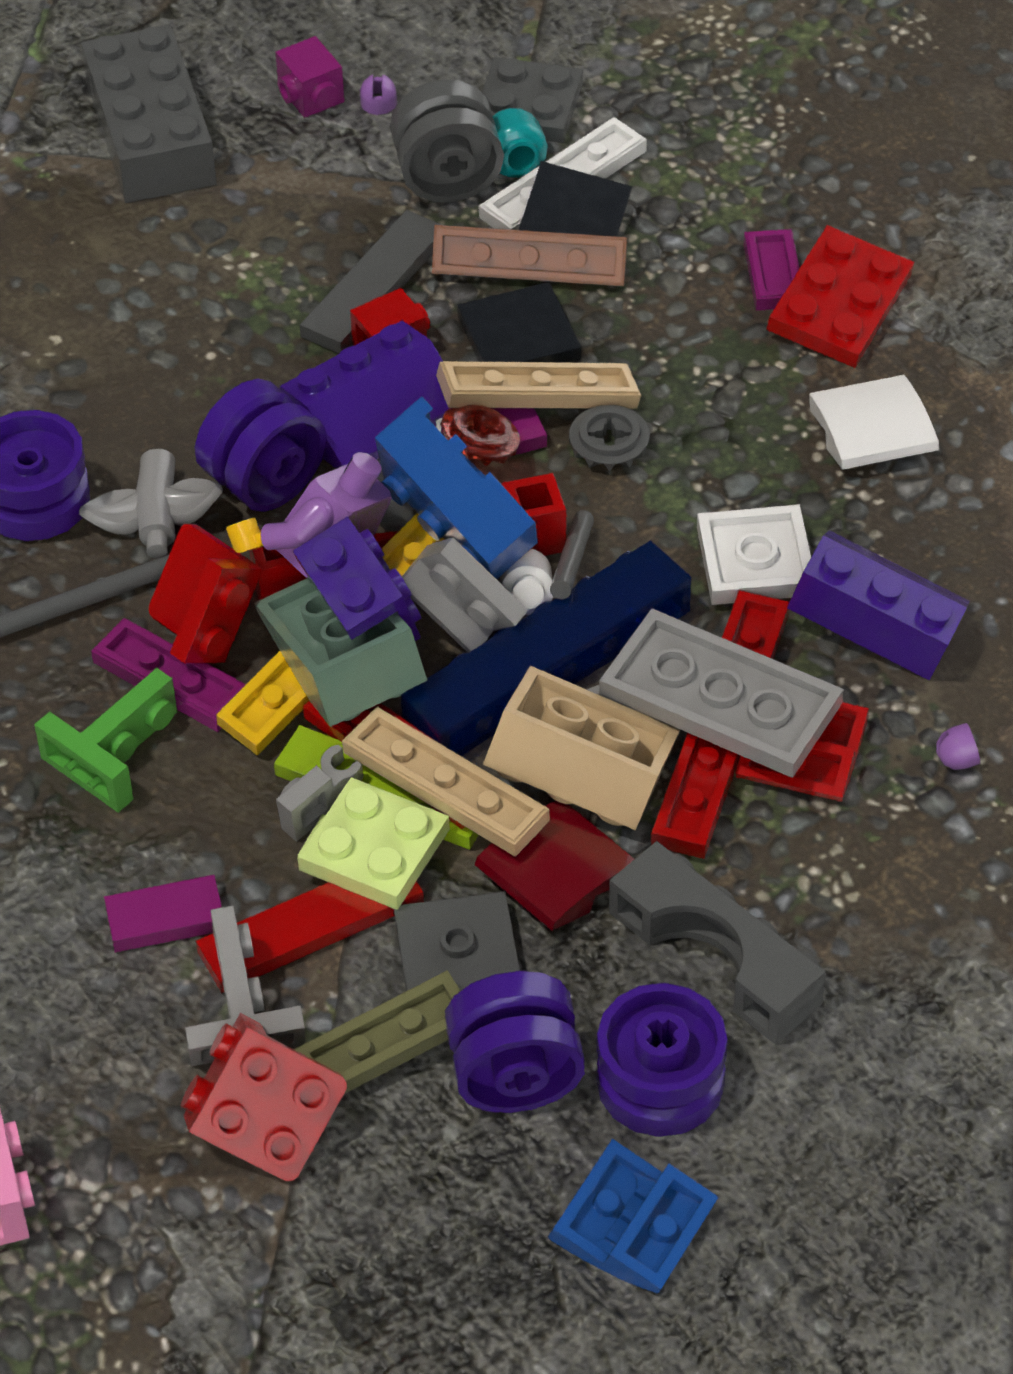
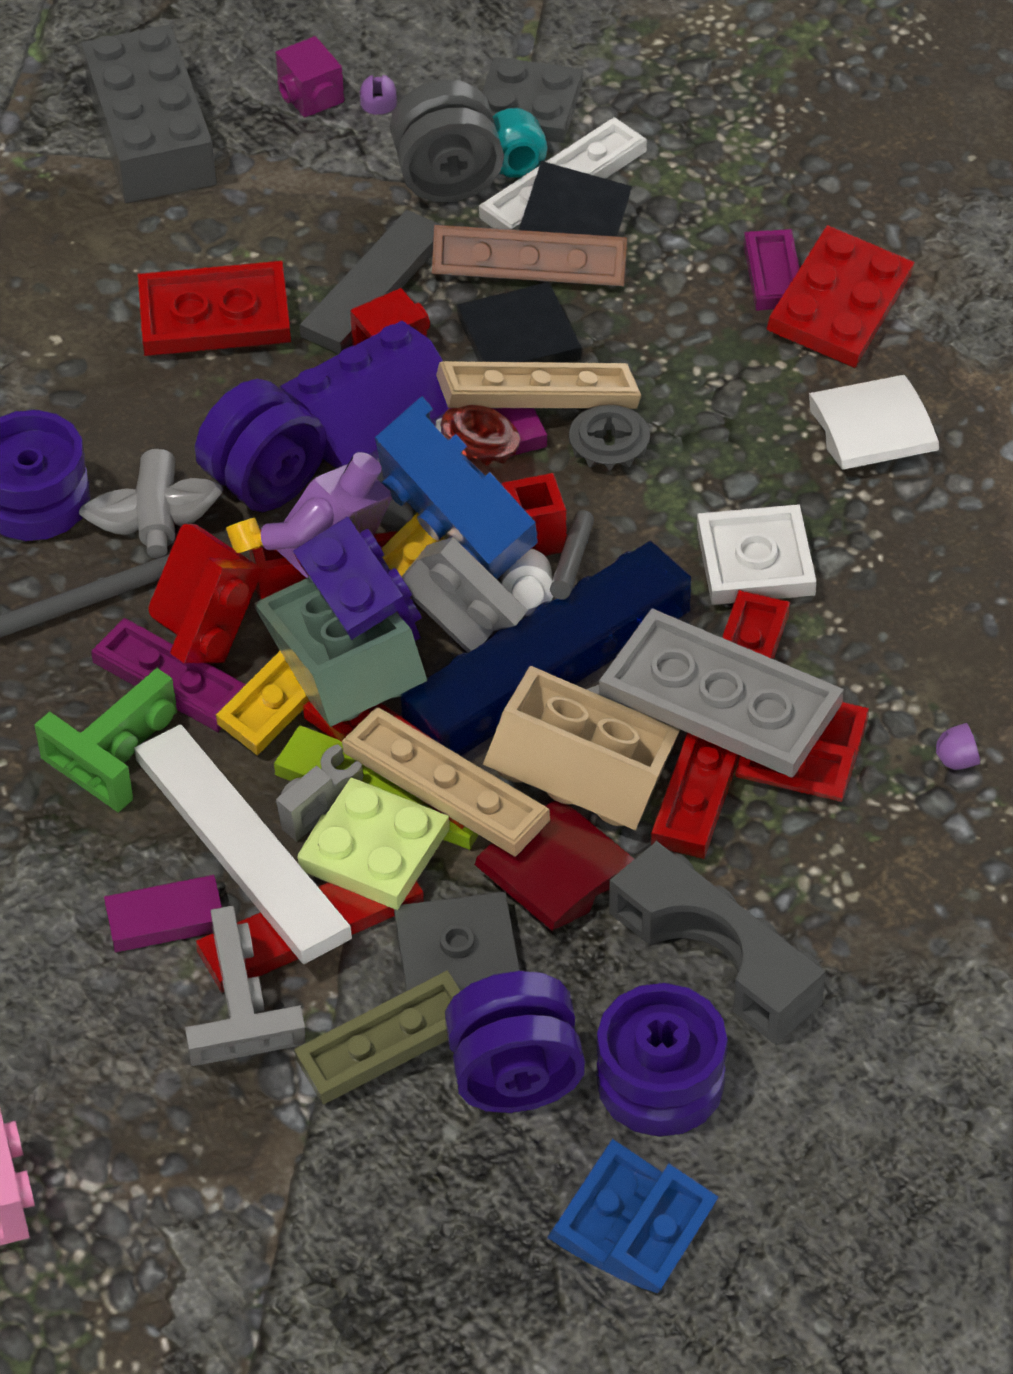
(213, 308): none -> red plate
(243, 844): none -> white tile
(262, 1100): bracket -> none
(878, 604): dark purple slope -> none

